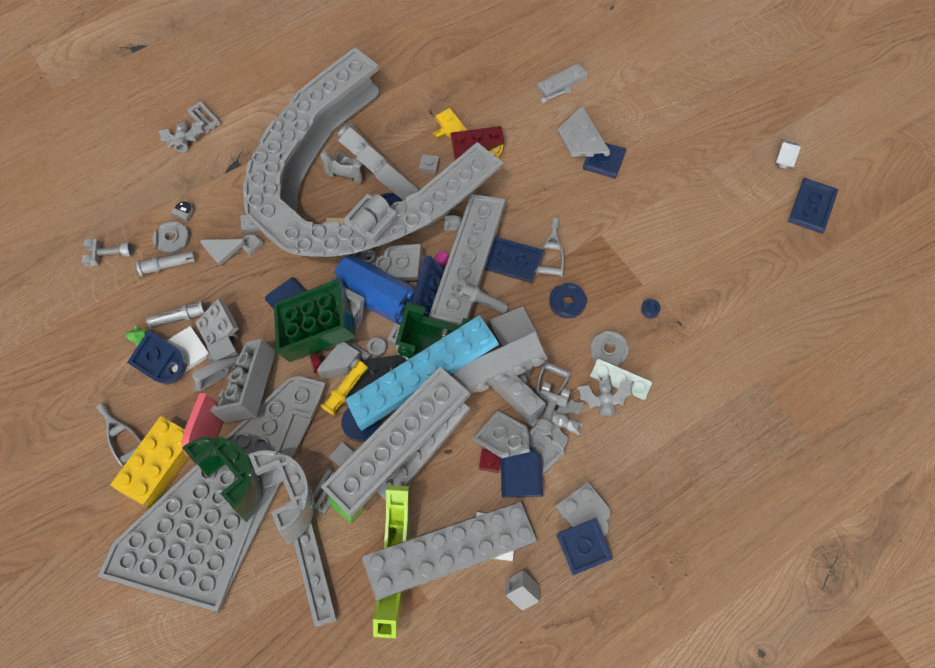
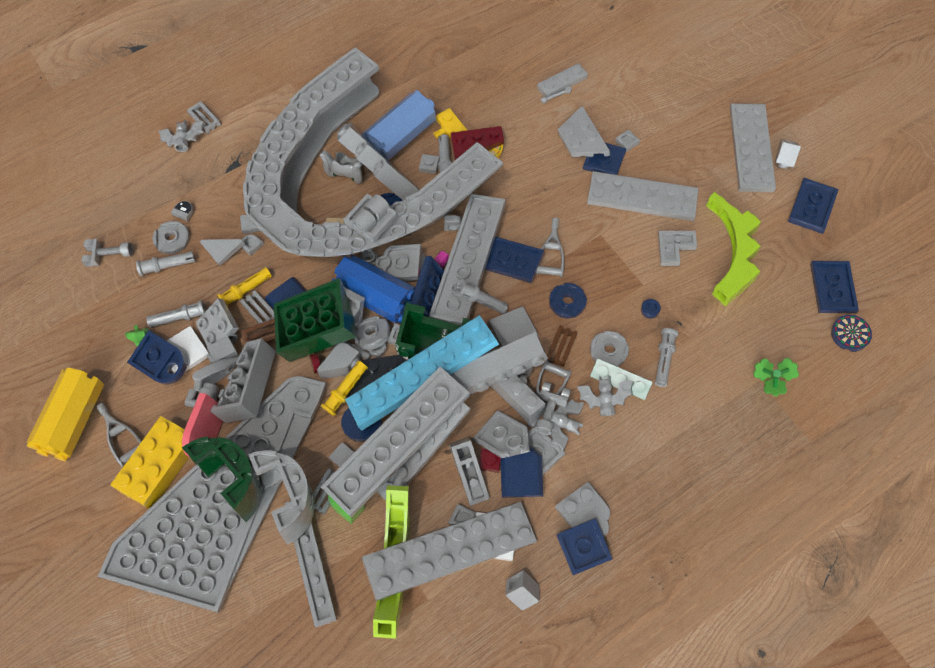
(65, 414): none -> yellow brick
(209, 389): none -> light grey piece
(237, 291): none -> yellow pin
(246, 339): none -> reddish brown tile
(250, 298): none -> light grey tile
(375, 340): none -> light grey tile
(401, 124): none -> medium blue brick
(444, 152): none -> light grey pin
(460, 515): none -> light grey tile
(469, 470): none -> light grey slope
(566, 332): none -> reddish brown tile
(627, 140): none -> light grey tile
(643, 196): none -> light grey plate
(666, 350): none -> light grey pin
(671, 242): none -> light grey plate
(744, 248): none -> lime arch
(752, 148): none -> light grey plate
(786, 369): none -> bright green plant
(834, 287): none -> dark blue tile
(851, 333): none -> dark blue tile

